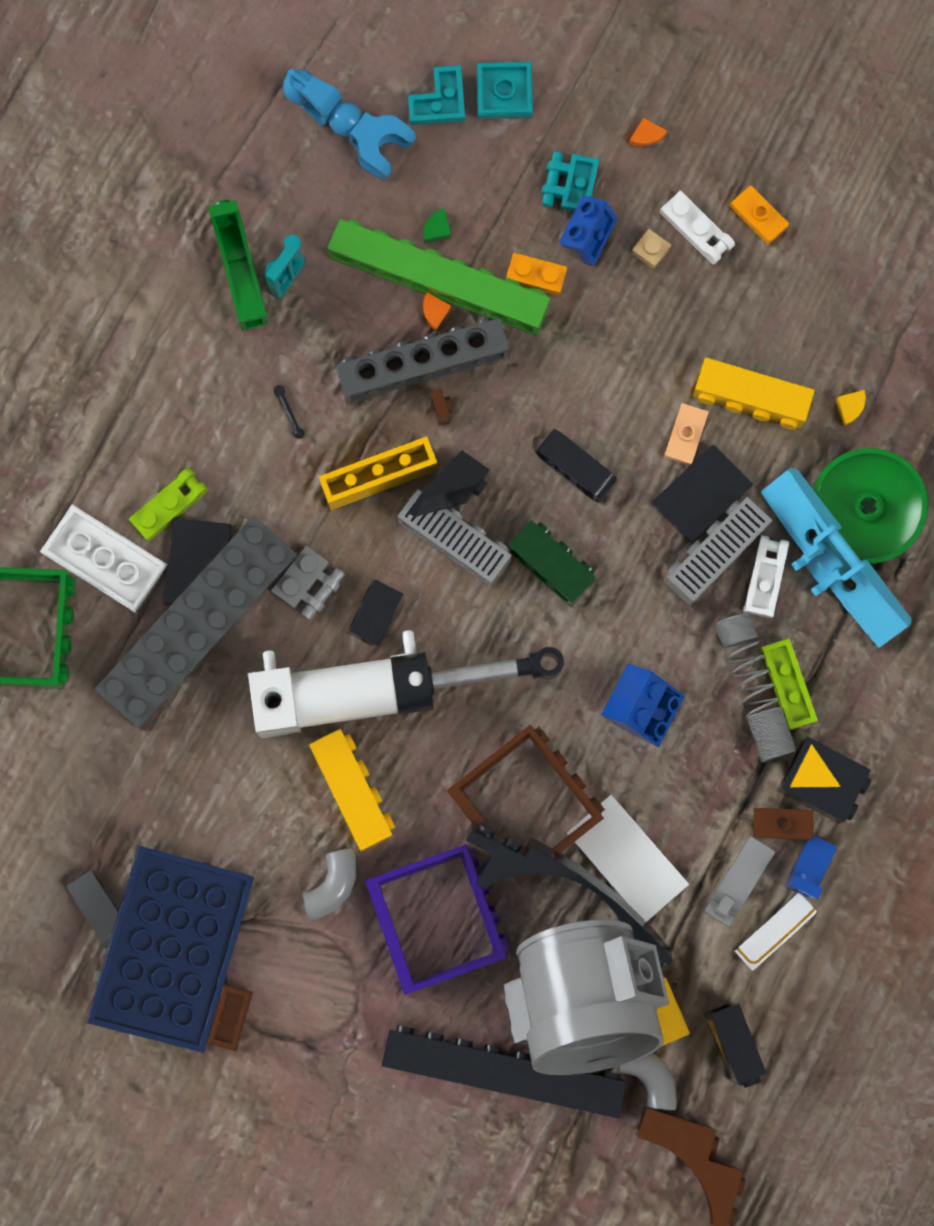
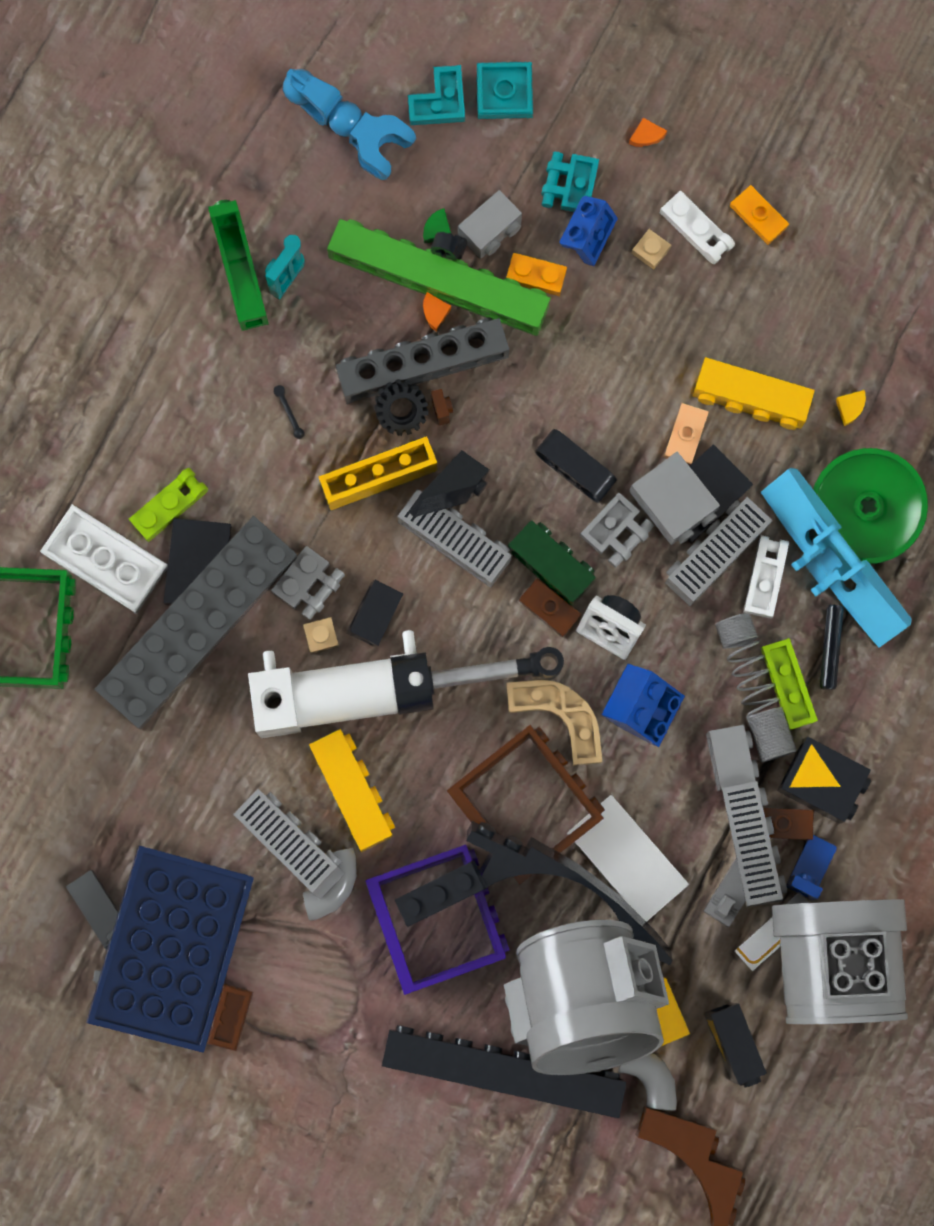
(289, 844): none -> light grey brick
(321, 635): none -> tan plate
(394, 392): none -> black tyre
(440, 893): none -> black plate
(448, 245): none -> black piece
(490, 225): none -> light grey brick
(549, 607): none -> reddish brown plate
(568, 706): none -> tan plate
(610, 523): none -> light grey plate
(612, 624): none -> white piece
(675, 499): none -> light grey brick
(731, 756): none -> light grey brick
(752, 844): none -> light grey brick
(831, 647): none -> black axle
(842, 961): none -> light grey cylinder

